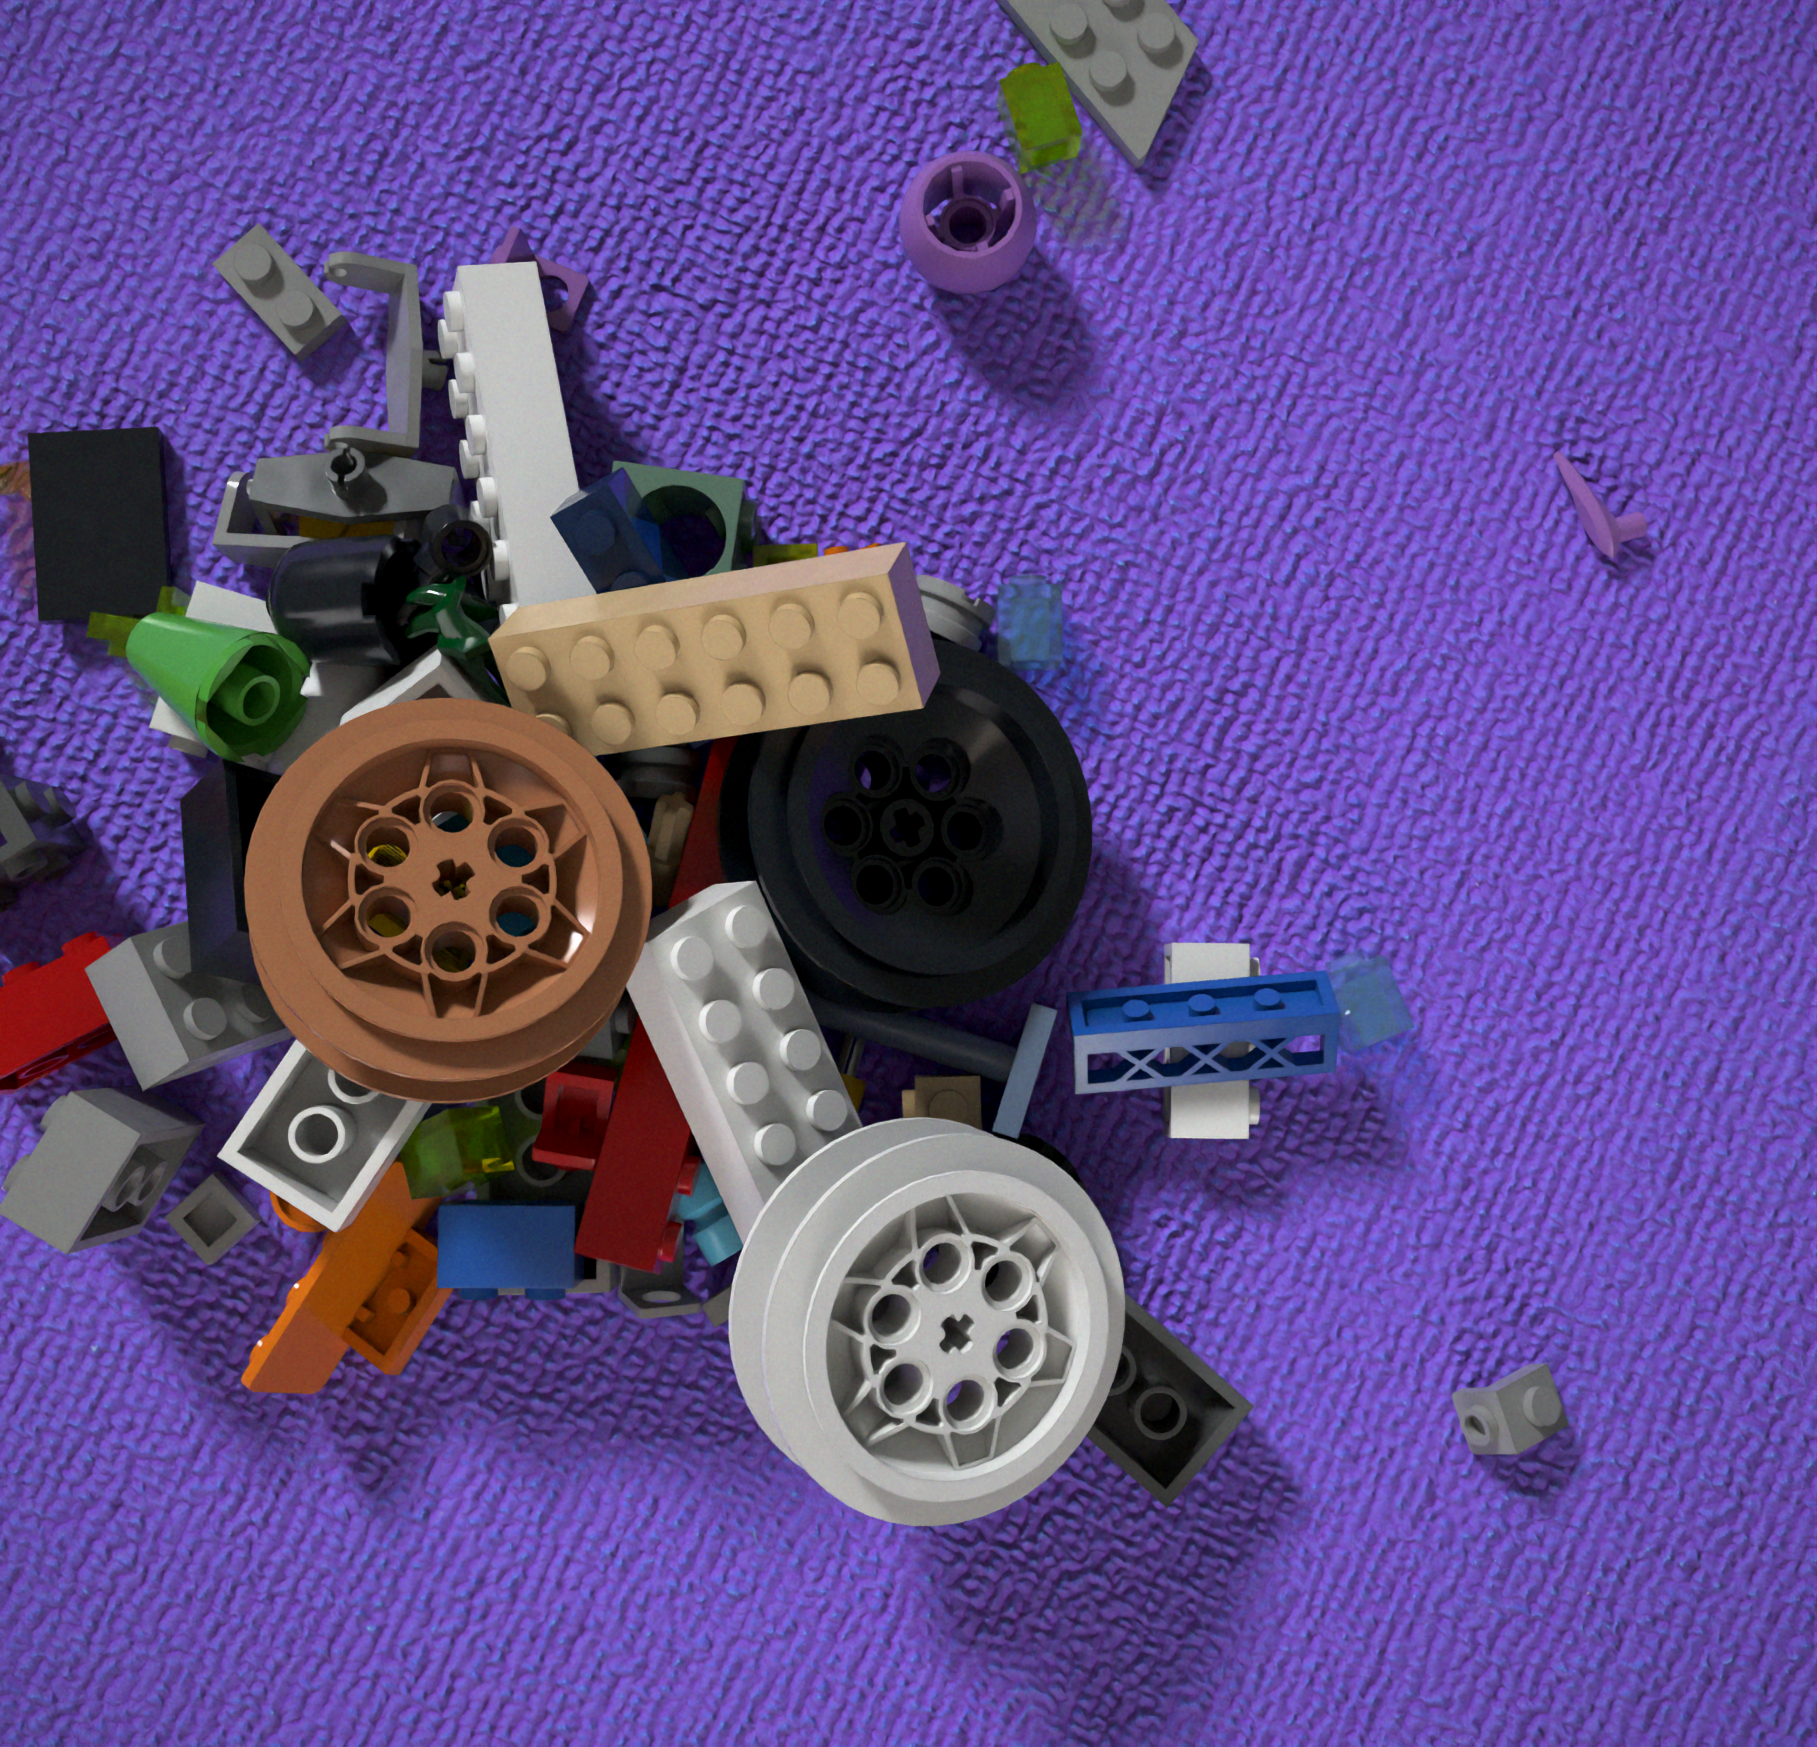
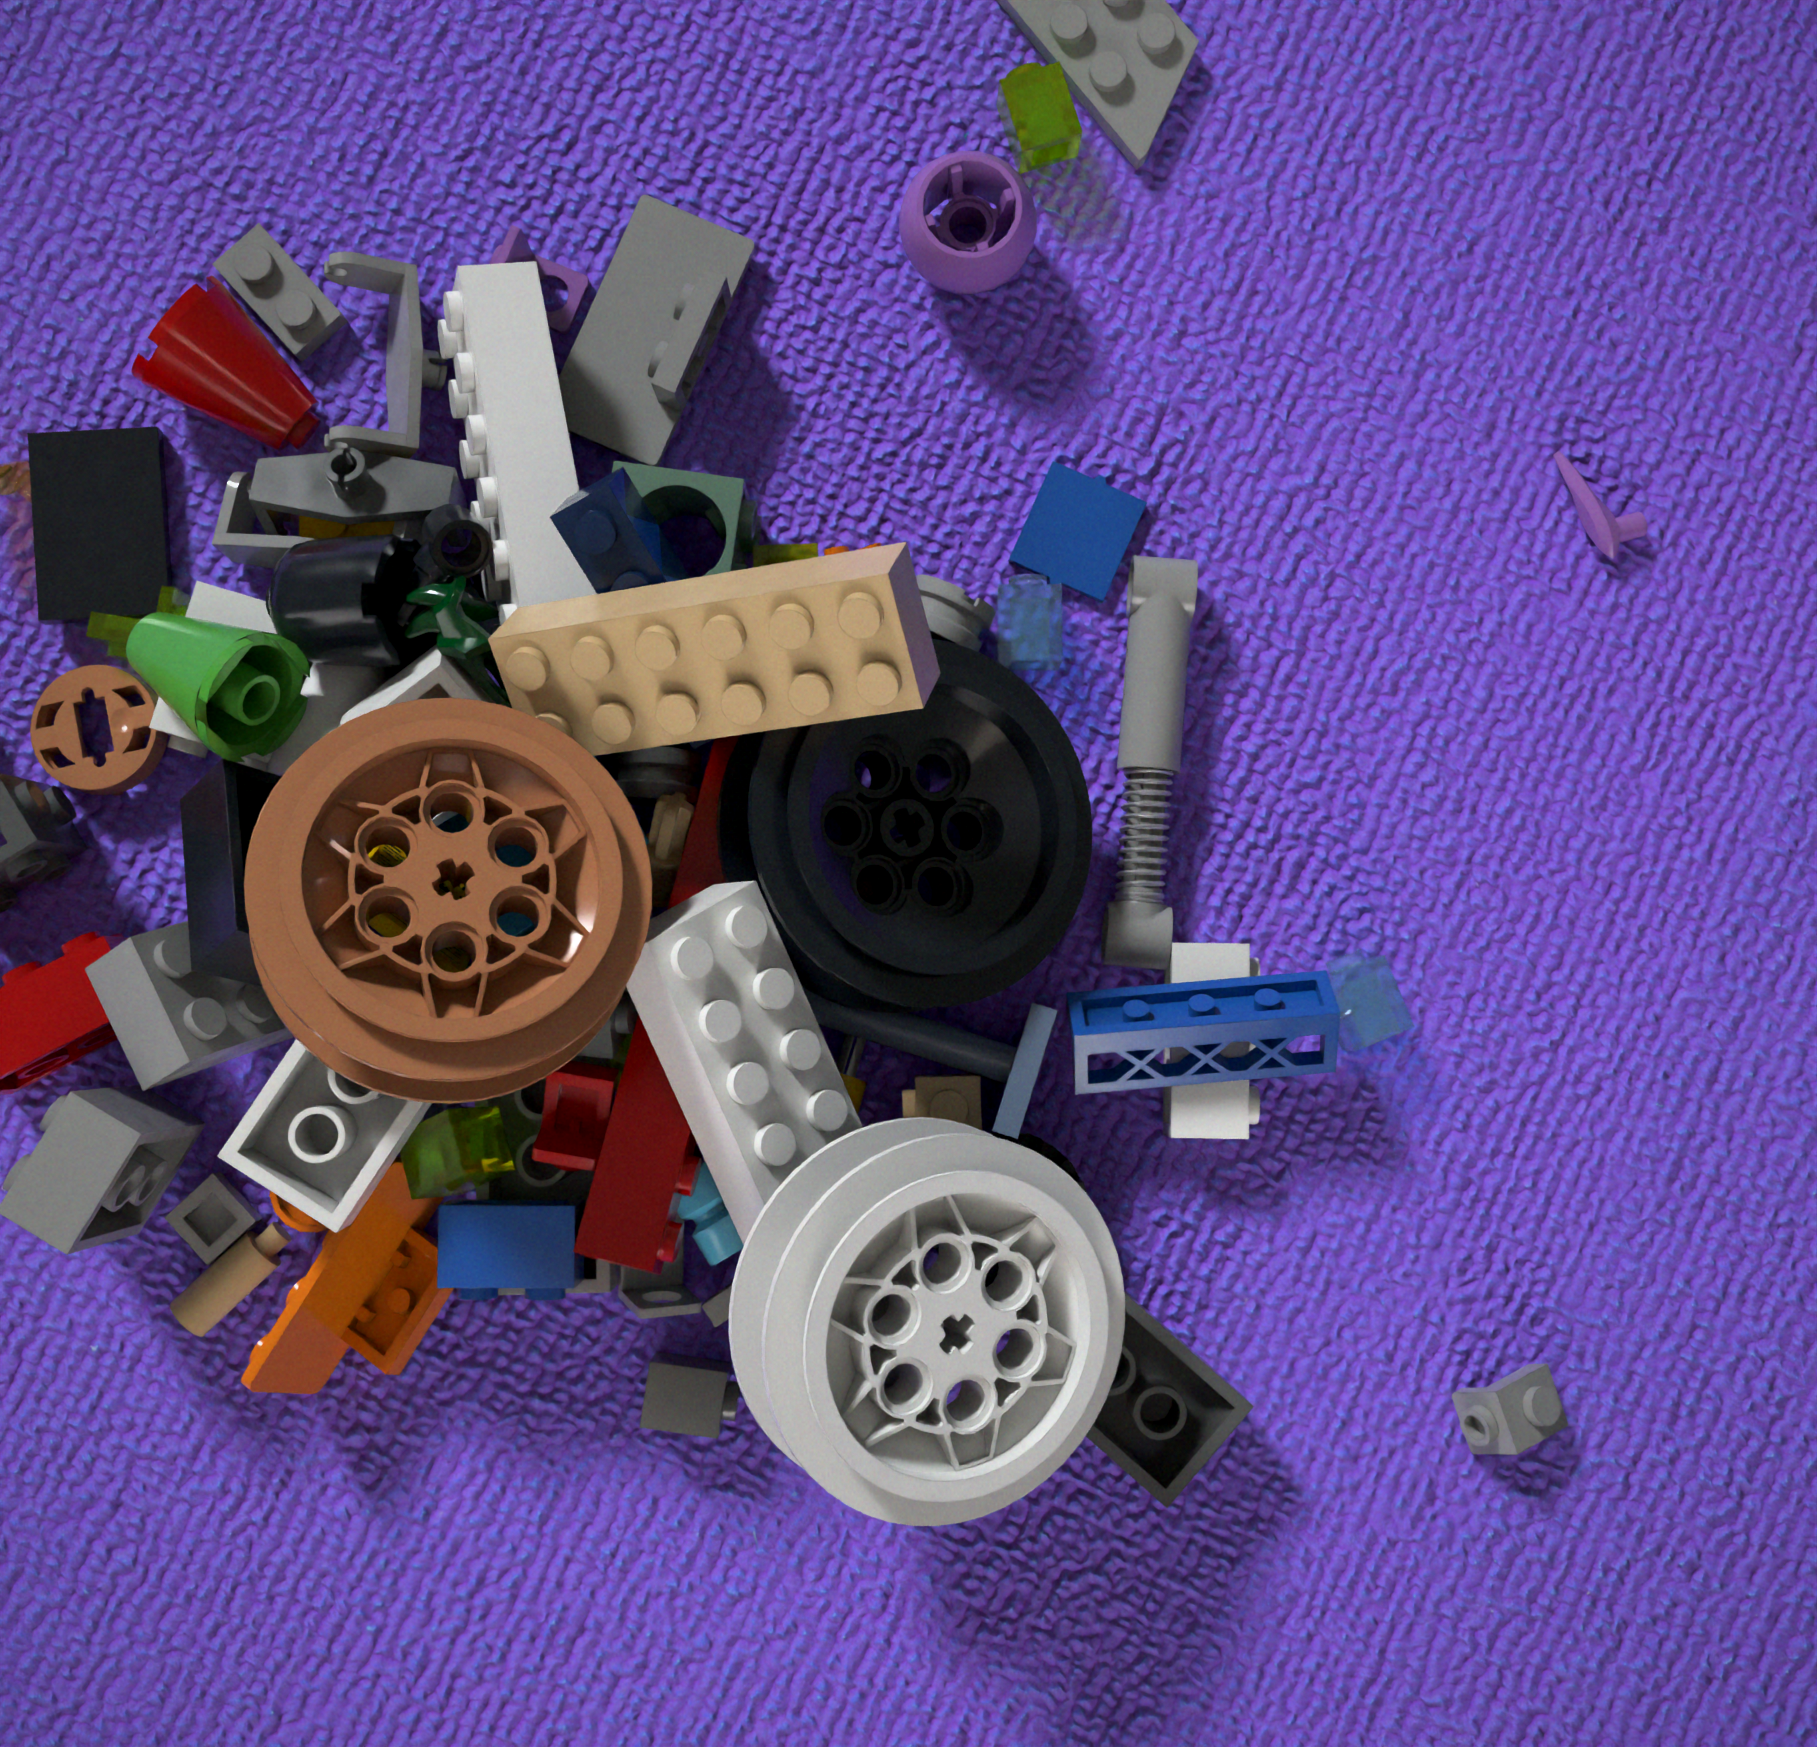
(128, 726): none -> nougat piece
(227, 369): none -> red cone
(229, 1279): none -> tan cylinder
(651, 329): none -> light grey bracket
(689, 1395): none -> dark grey brick
(1077, 531): none -> blue piece
(1159, 610): none -> light grey piece

